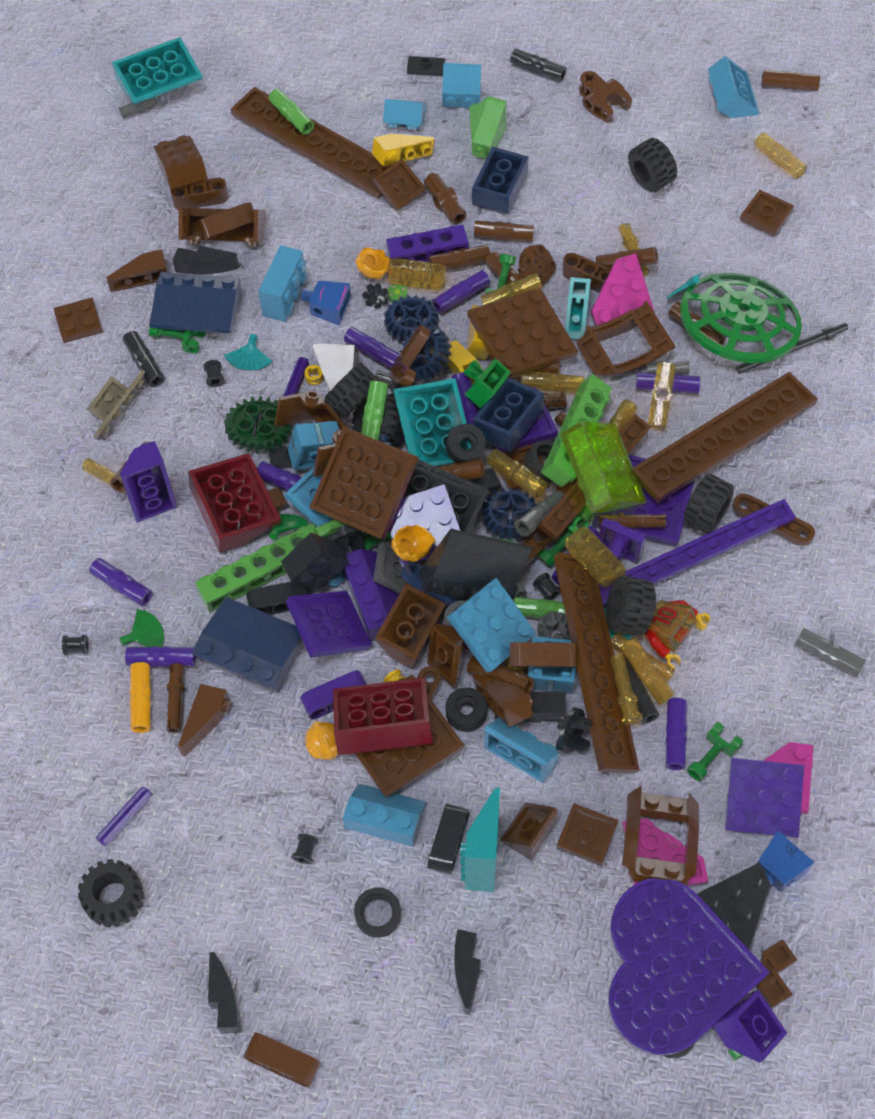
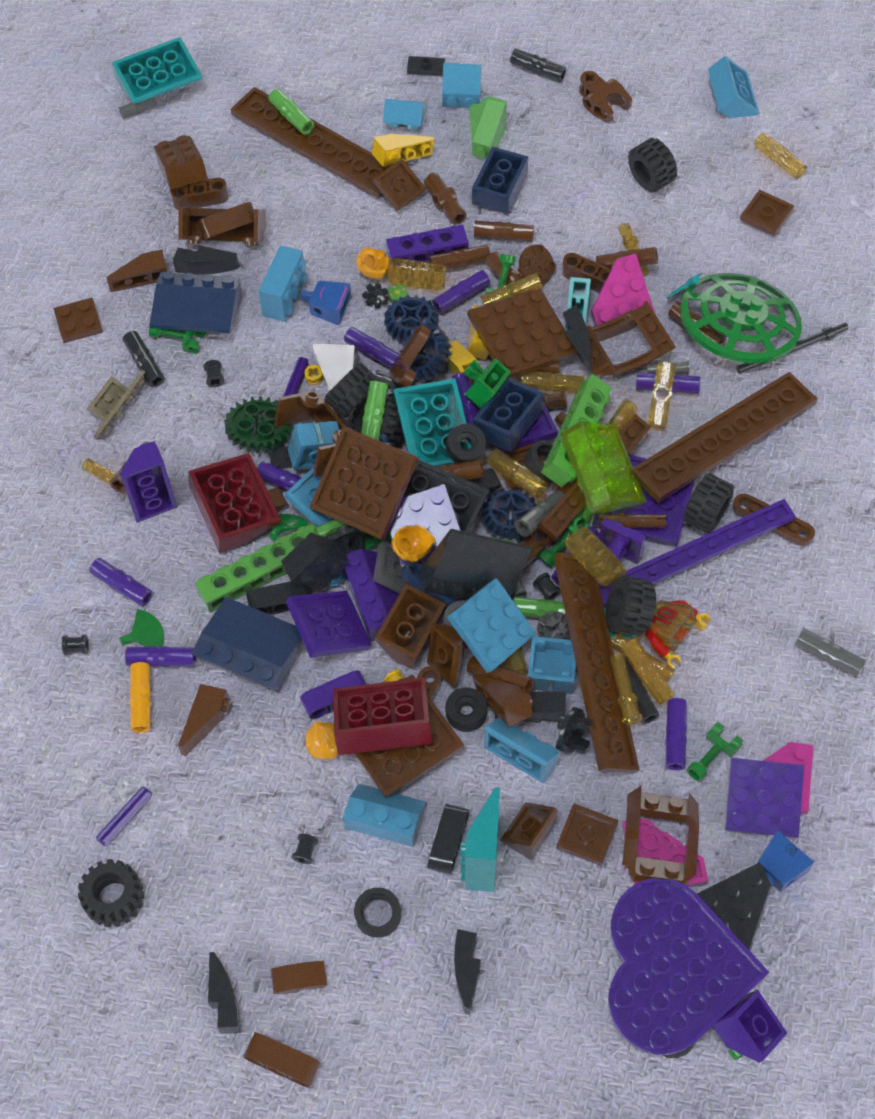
(175, 691): reddish brown pin -> none
(248, 356): teal hand -> none
(298, 977): none -> reddish brown slope
(543, 654): reddish brown beam -> none
(579, 336): none -> black slope
(776, 960): reddish brown tile -> none
(790, 80): reddish brown axle -> none

